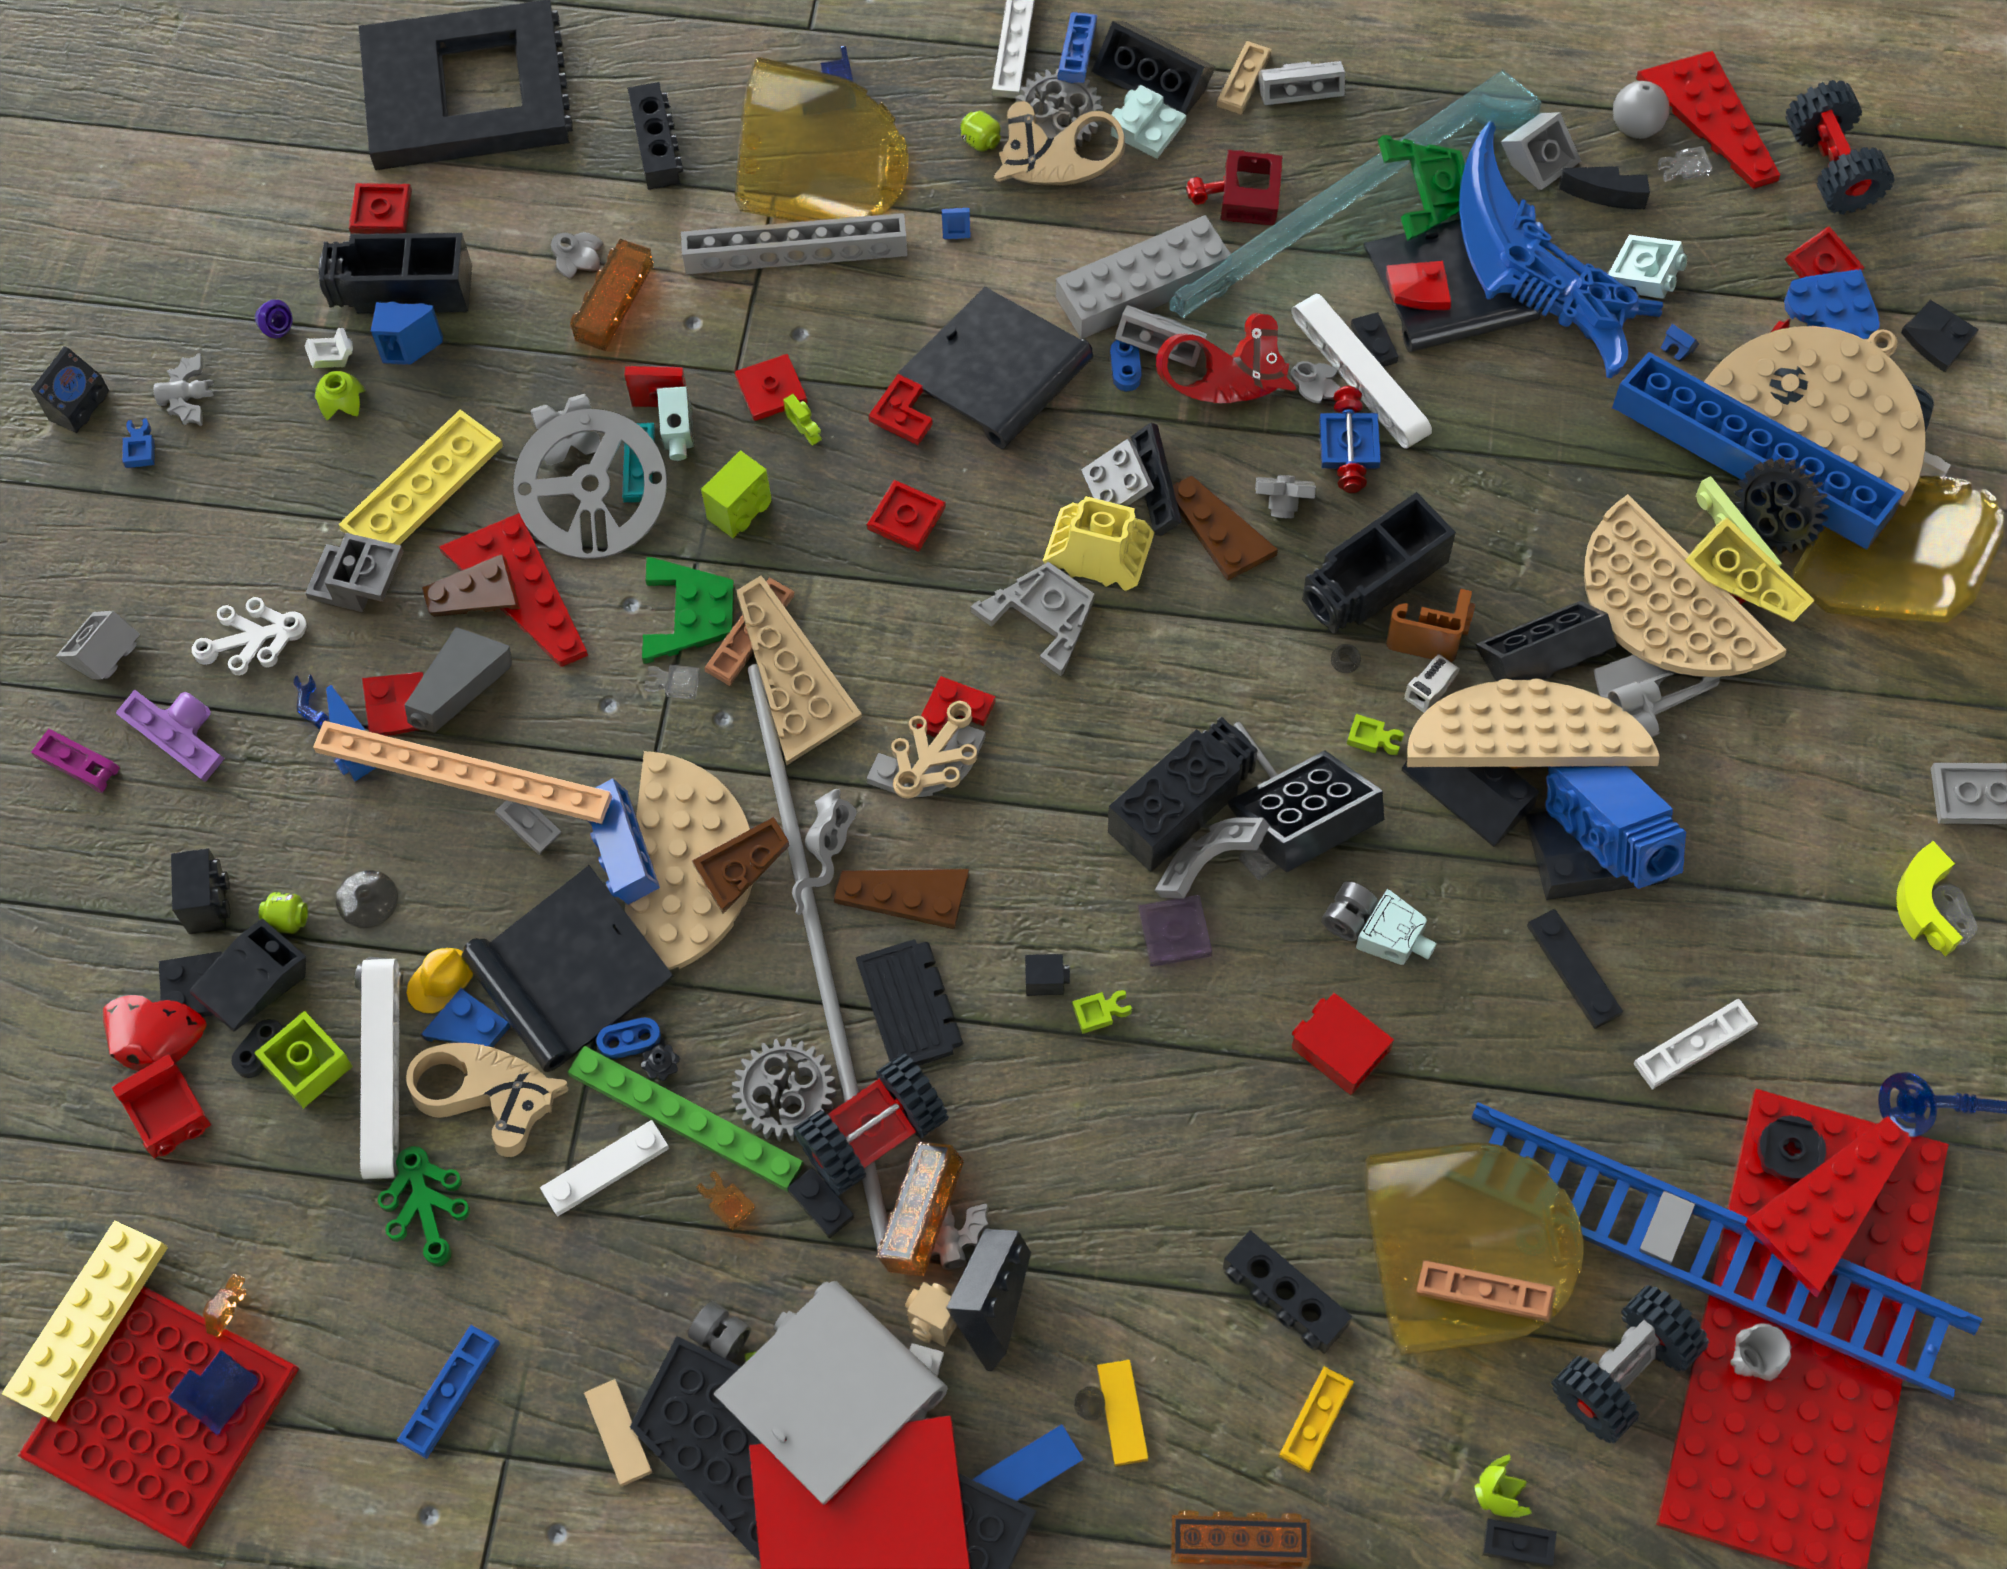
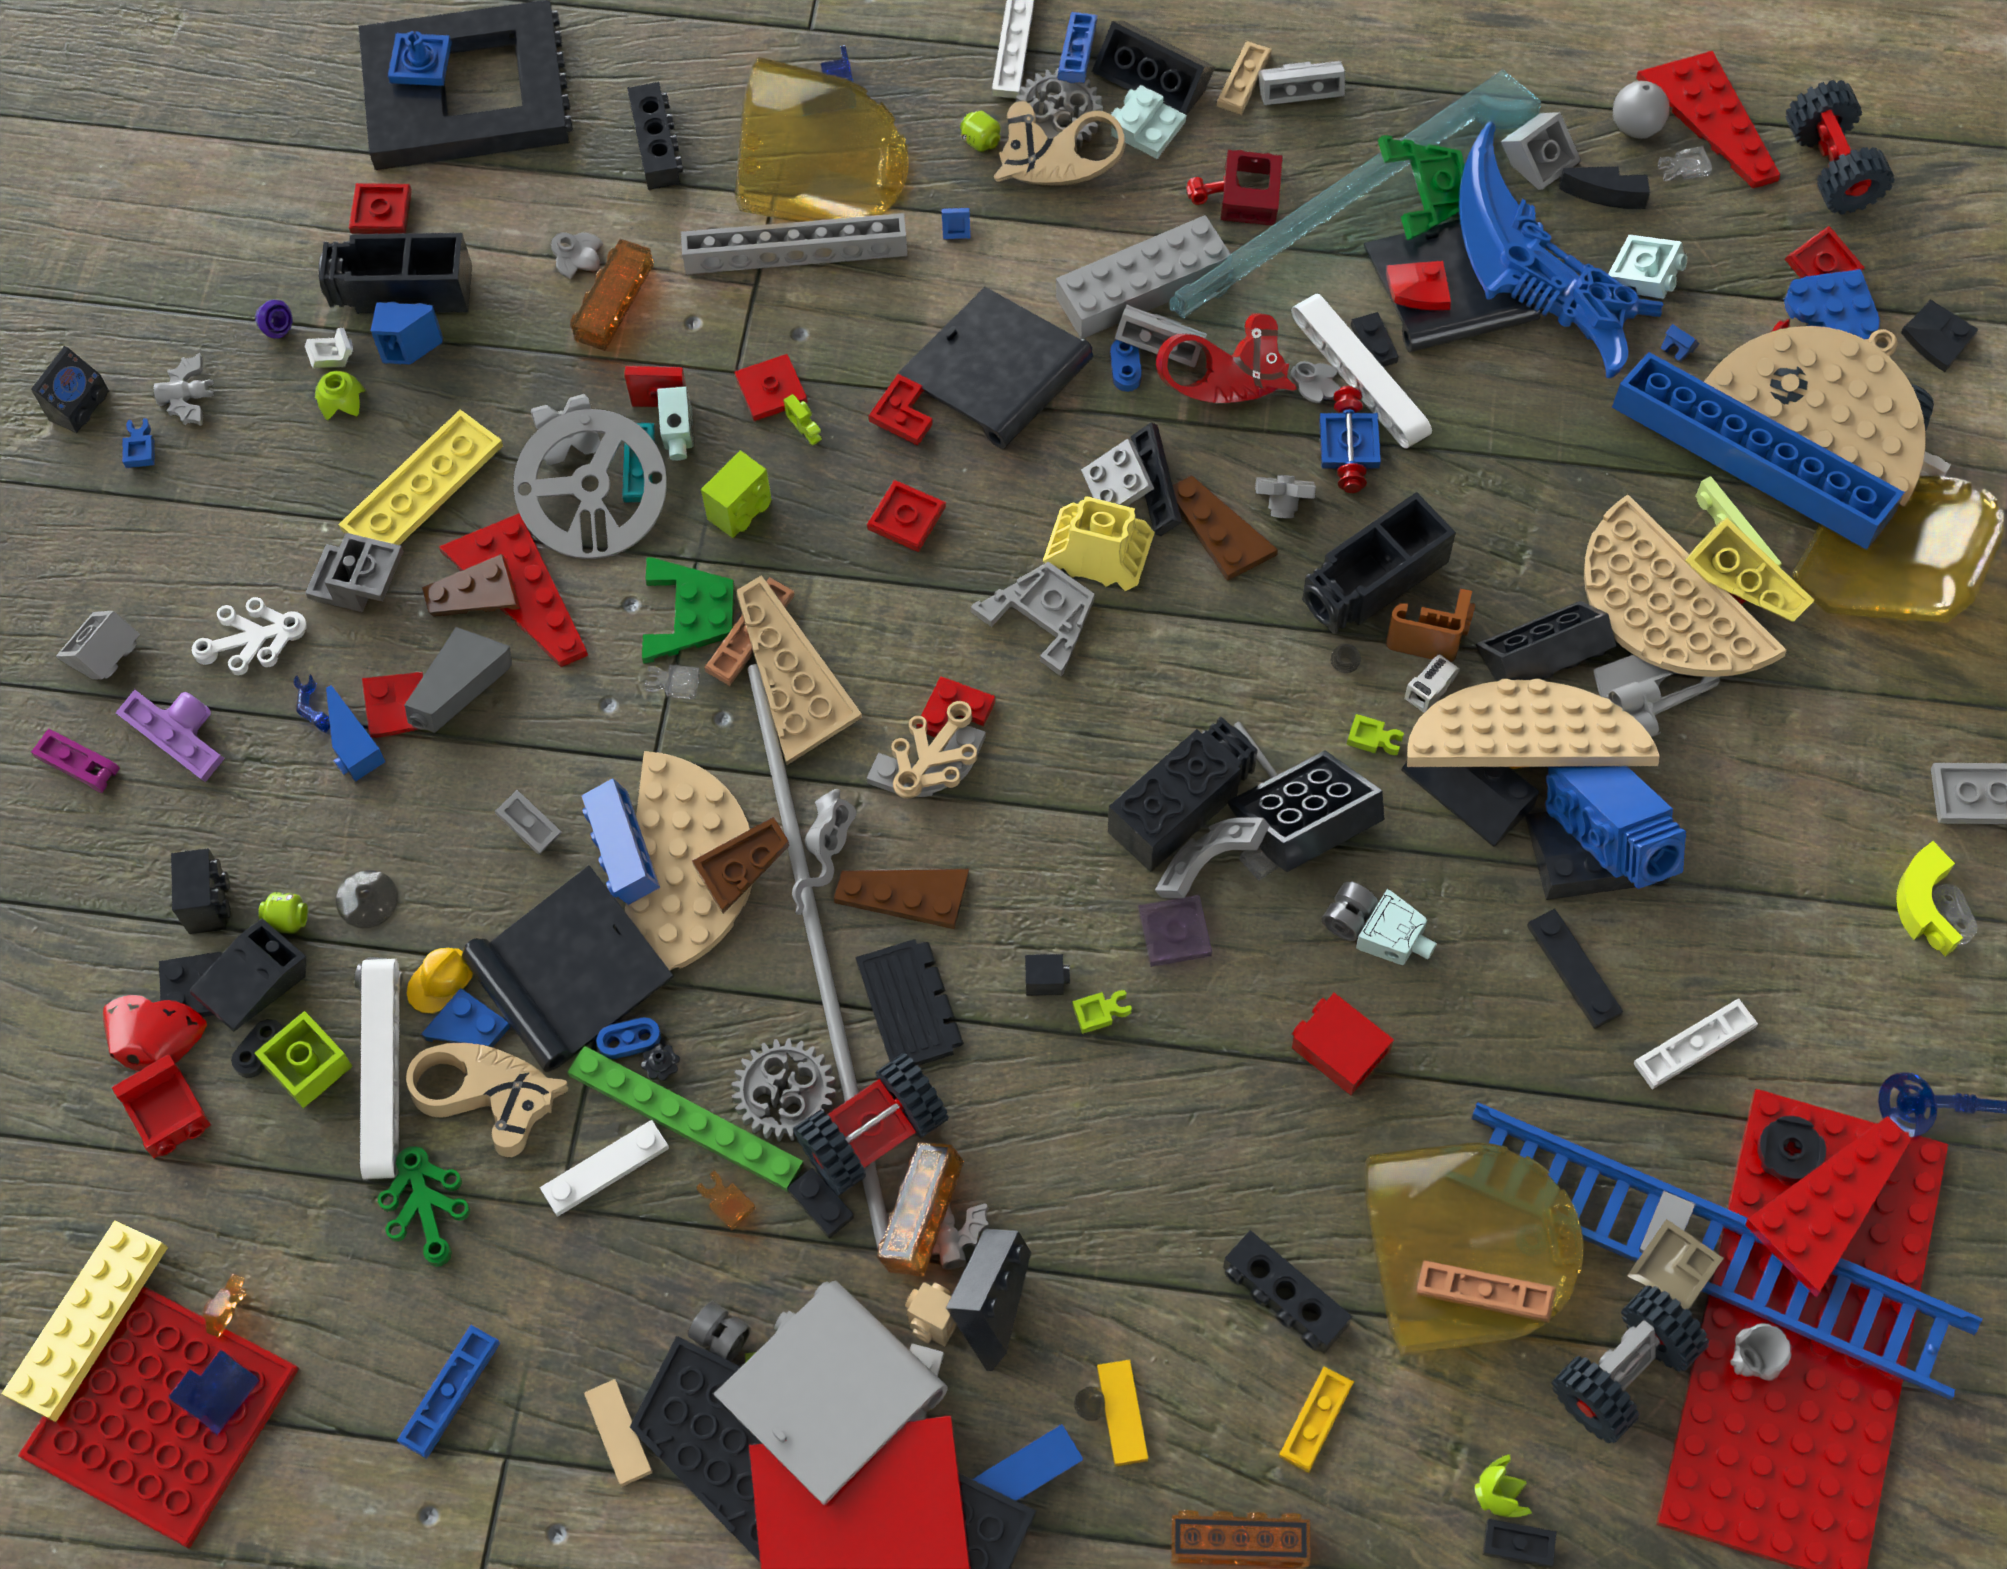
(419, 59): none -> blue plate
(463, 772): light nougat plate -> none
(1675, 1264): none -> dark tan plate
(1804, 501): black gear -> none

